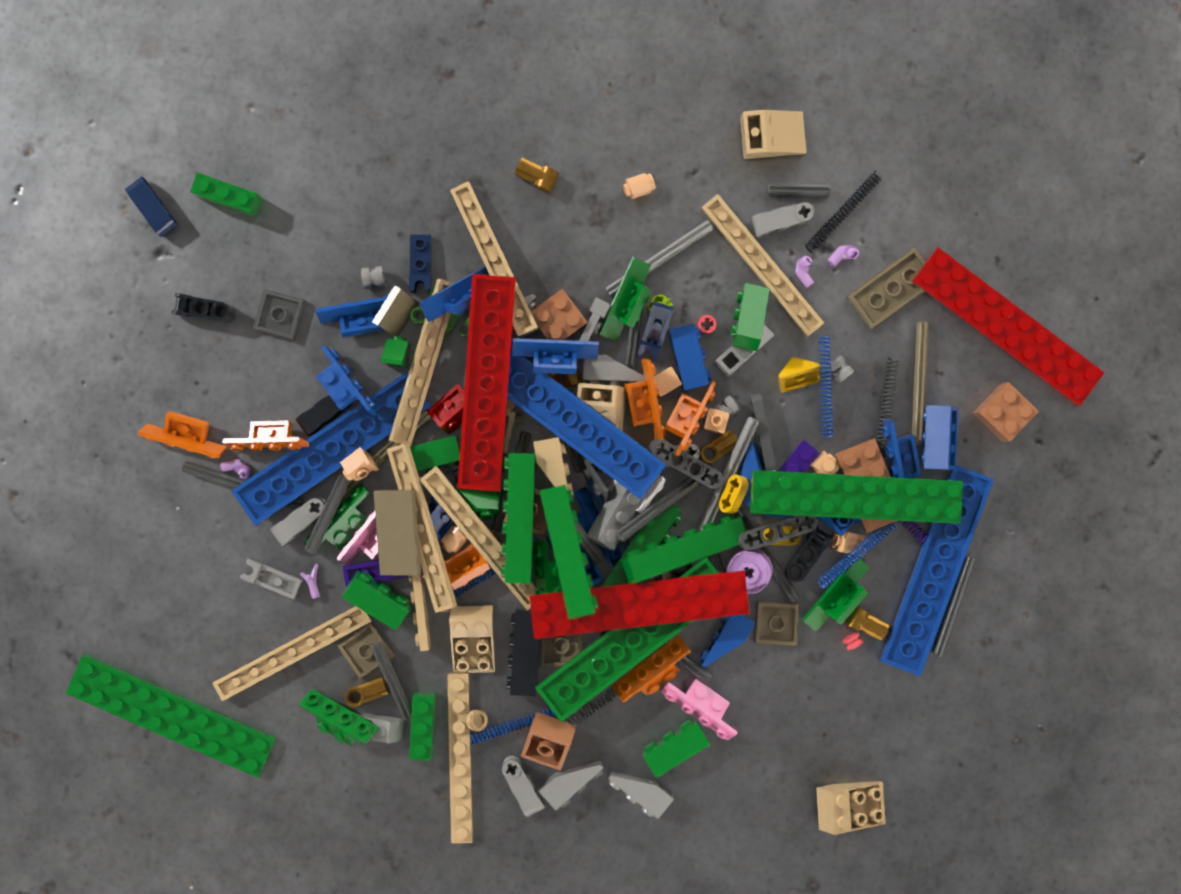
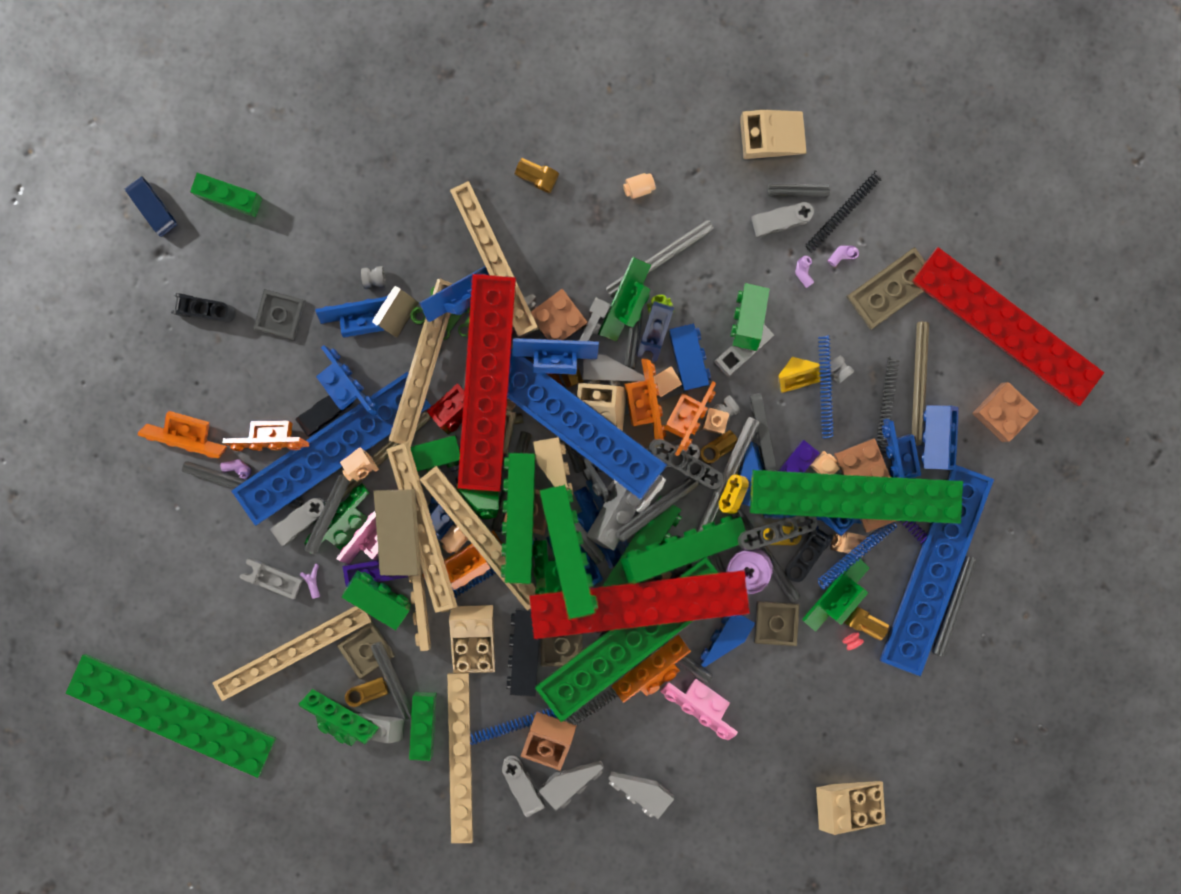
(396, 352): green slope -> none
(420, 262): dark blue plate -> none
(477, 720): tan tile -> none
(675, 747): green brick -> none
(702, 320): coral bush -> none
(762, 265): tan plate -> none

